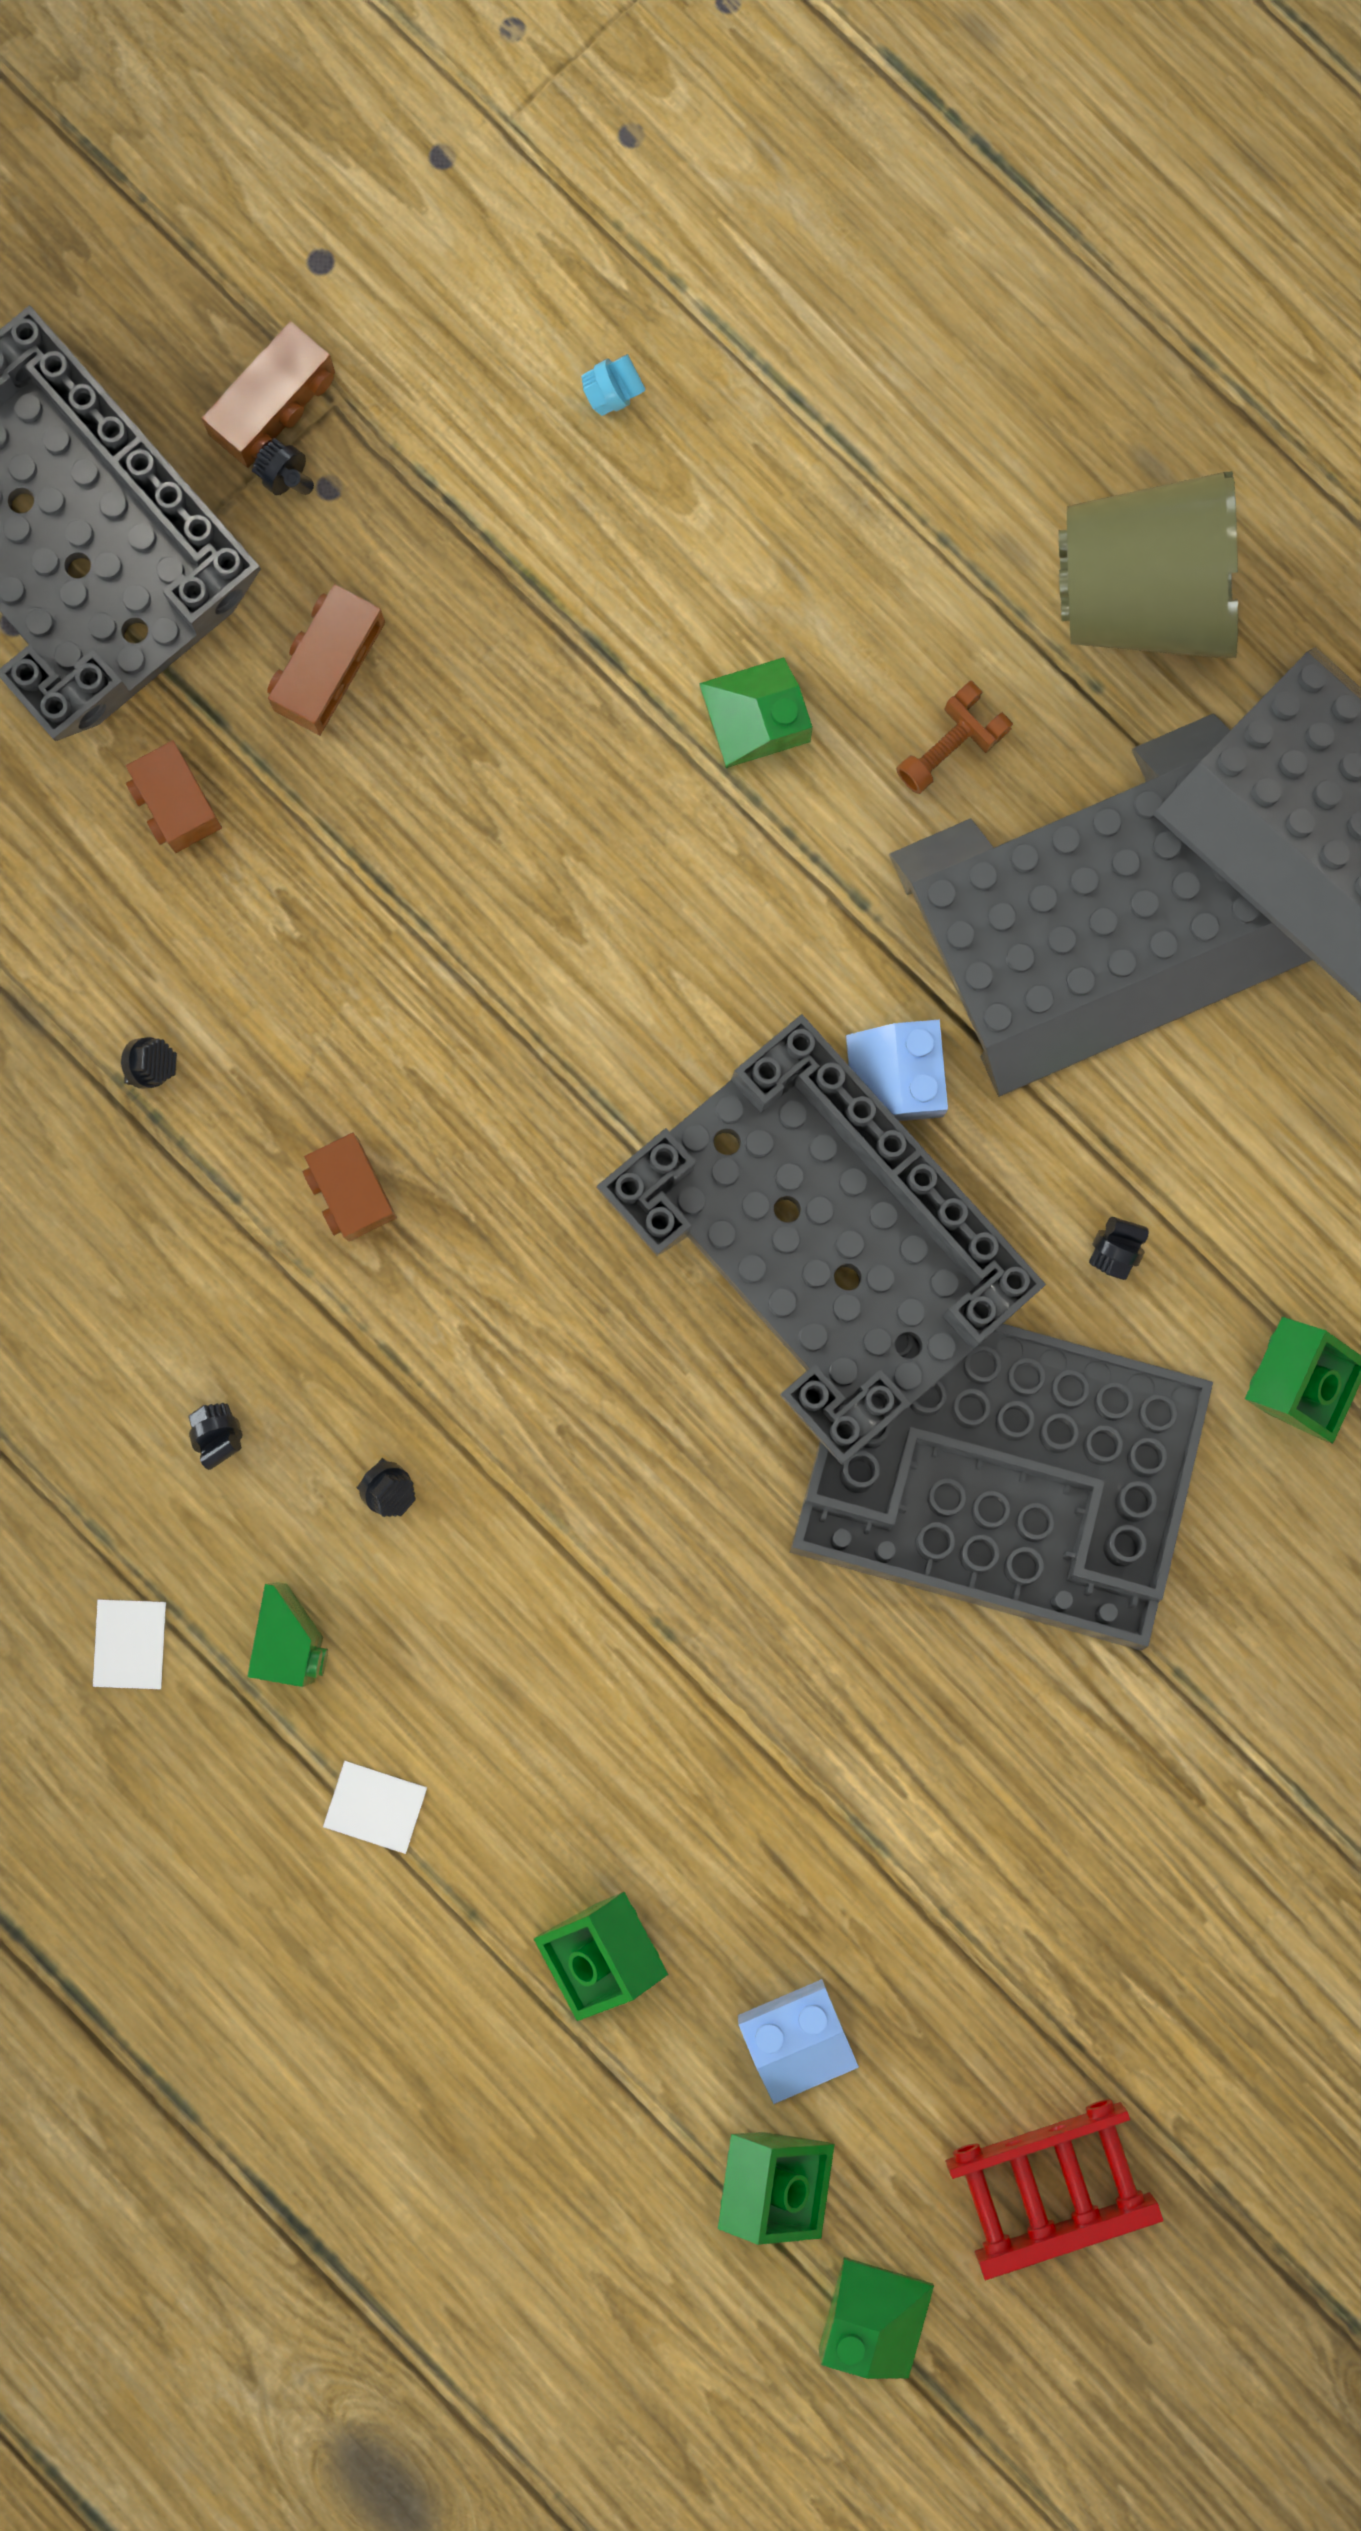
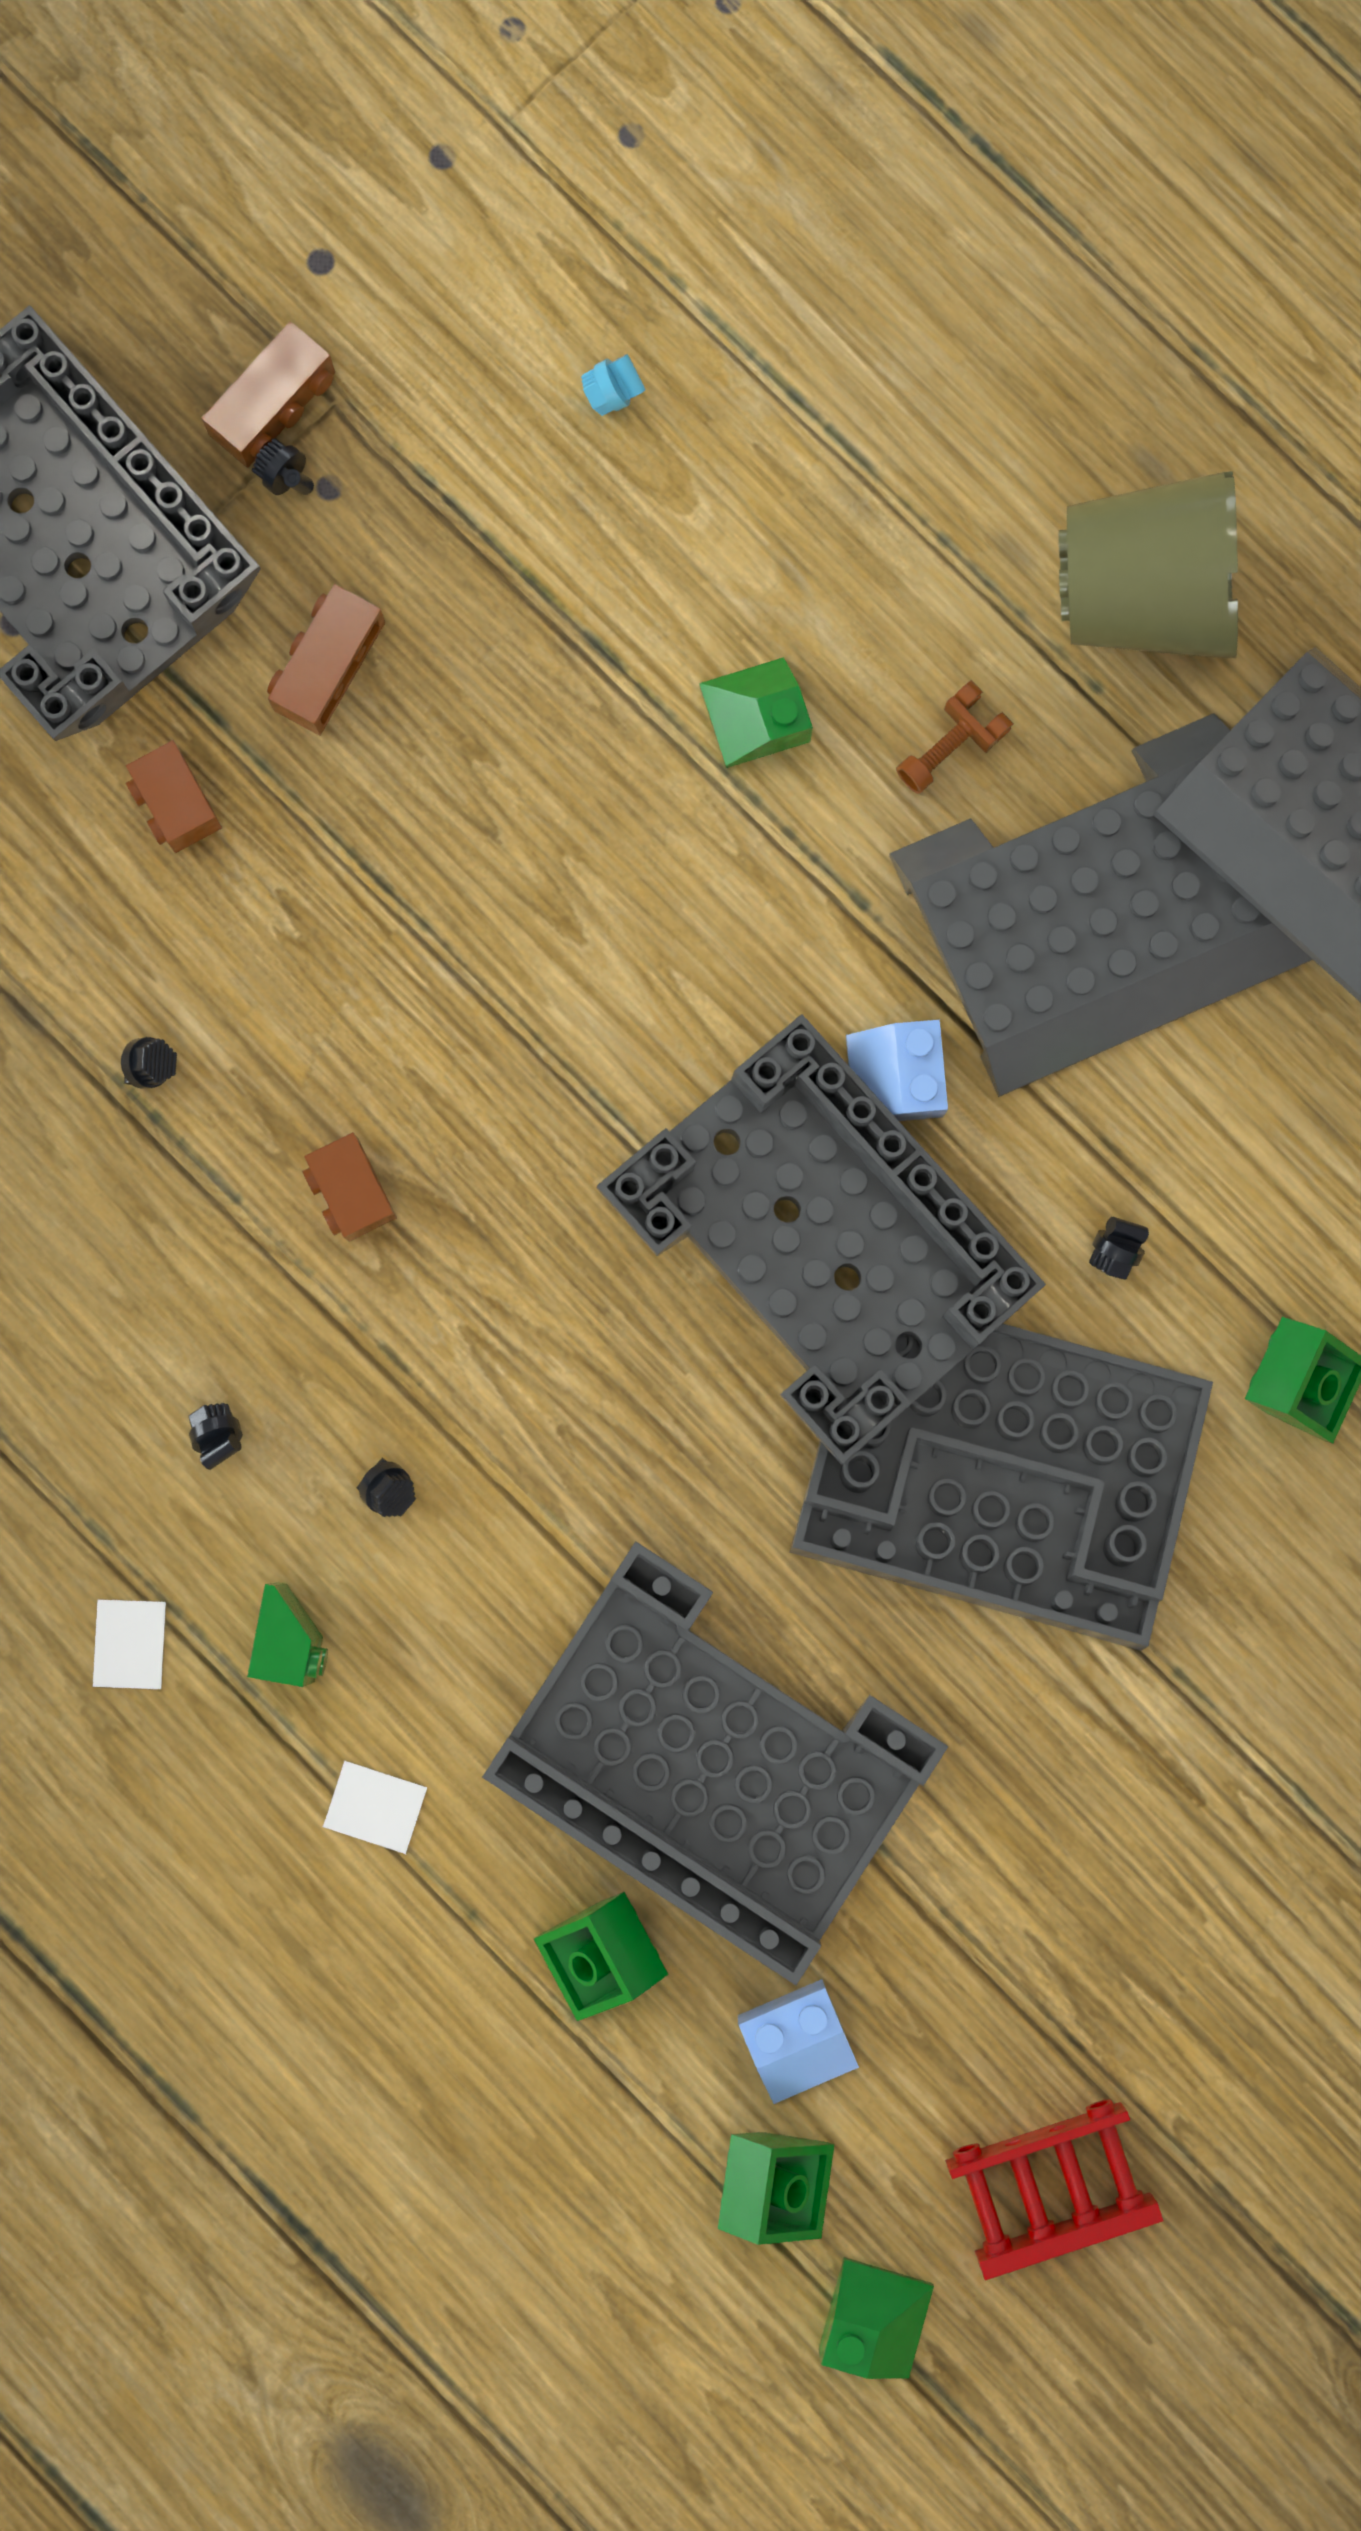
(708, 1771): none -> dark grey slope

